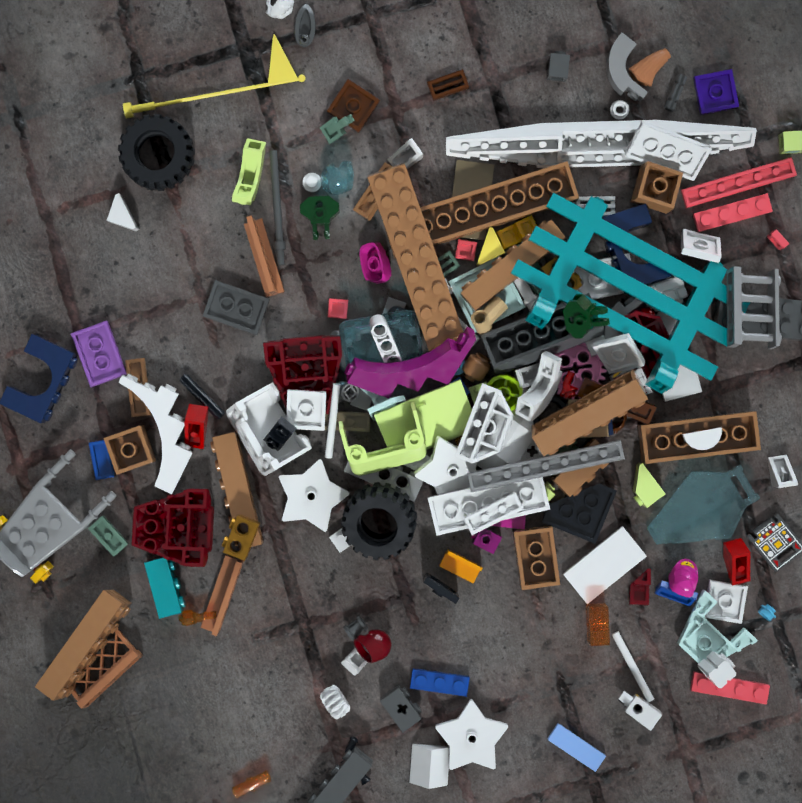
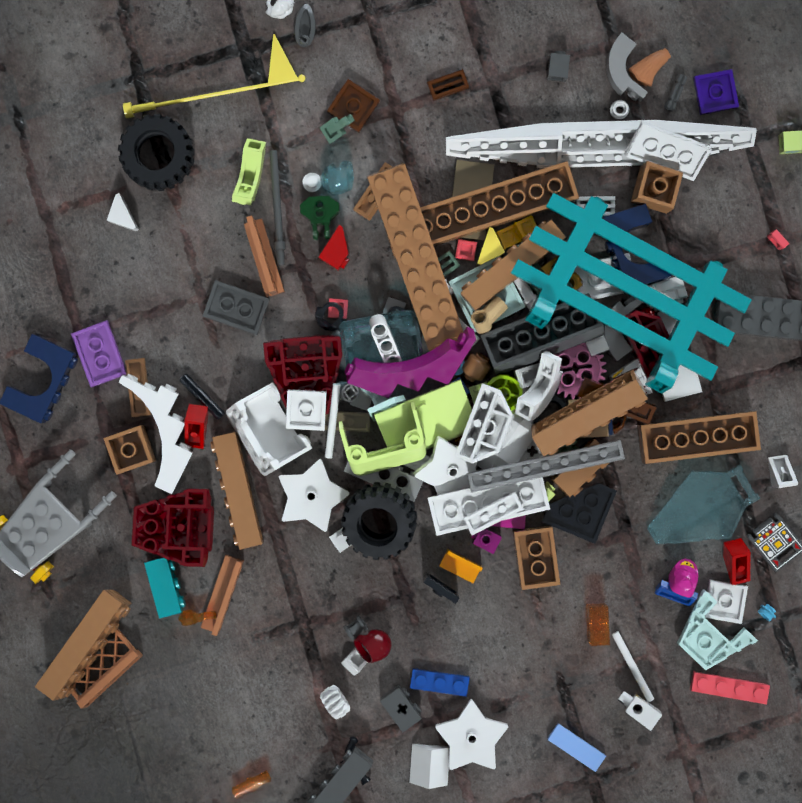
(101, 460): blue tile -> none
(108, 536): sand green plate -> none
(246, 539): pearl gold brick -> none
(279, 434): black slope -> none
(319, 314): none -> black piece
(336, 250): none -> red slope
(375, 263): dark pink piece -> none
(407, 154): white slope -> none
(568, 391): red plate -> none
(583, 315): dark green hinge -> none
(604, 564): white tile -> none
(619, 353): white tile -> none
(640, 589): dark red slope -> none
(645, 487): yellowish green slope -> none
(700, 245): white tile -> none
(703, 439): white tile -> none
(717, 668): white brick -> none
(732, 212): coral plate -> none
(734, 308): light grey fence -> none
(738, 182): coral tile -> none

